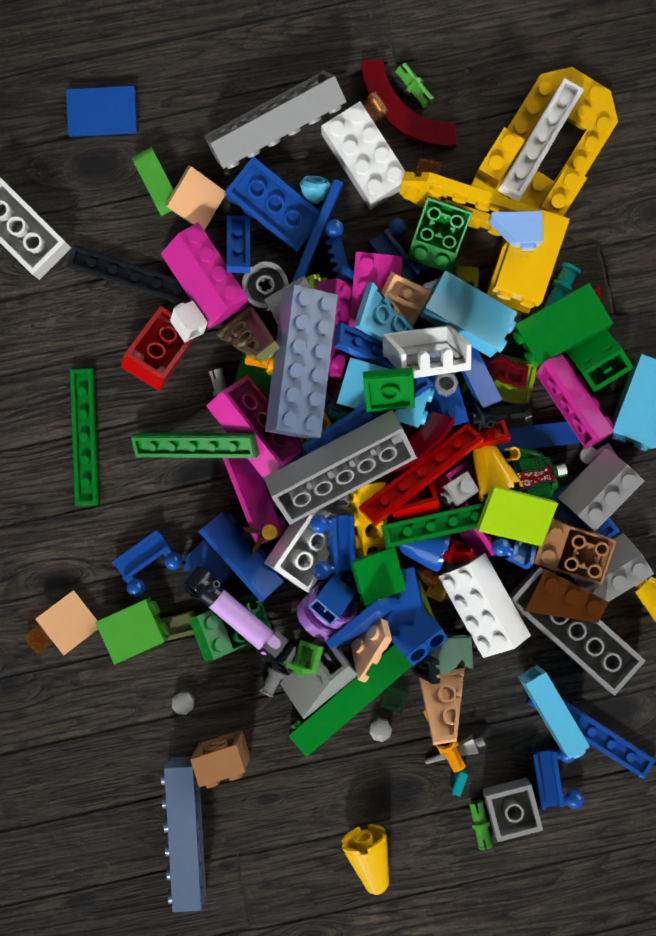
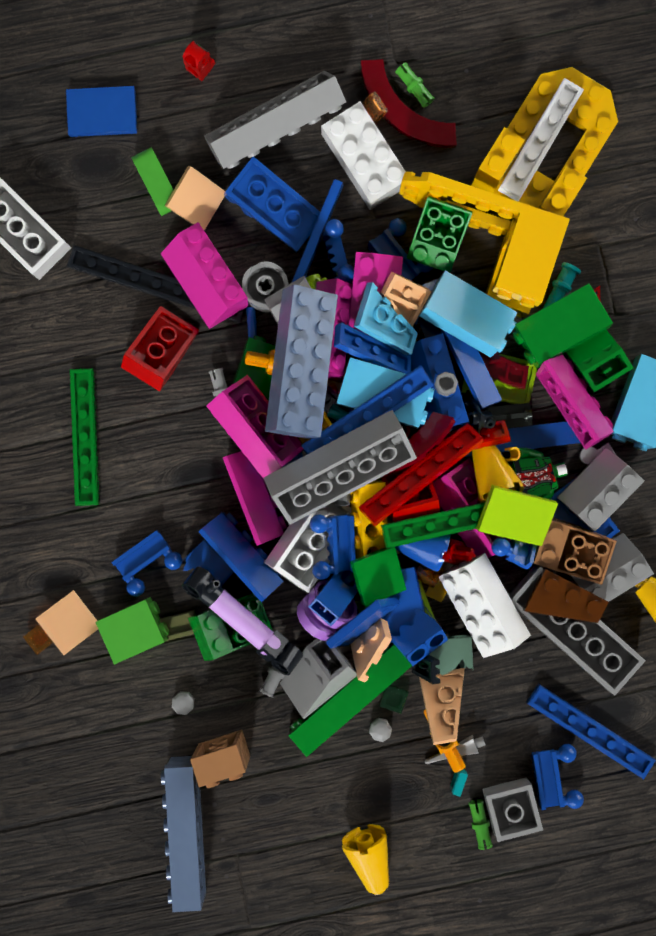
(188, 321): white brick -> none
(195, 445): green tile -> none
(198, 60): none -> red leg
(238, 244): blue plate -> none
(249, 335): wing -> none
(268, 532): piece -> none
(306, 659): bright green bracket -> none
(314, 188): medium azure cone -> none
(389, 389): green tile -> none
(427, 165): clear orange tile -> none
(428, 350): white window -> none
(458, 490): light grey bracket -> none
(468, 274): tile -> none
(519, 228): light blue slope -> none
(554, 712): medium azure brick -> none

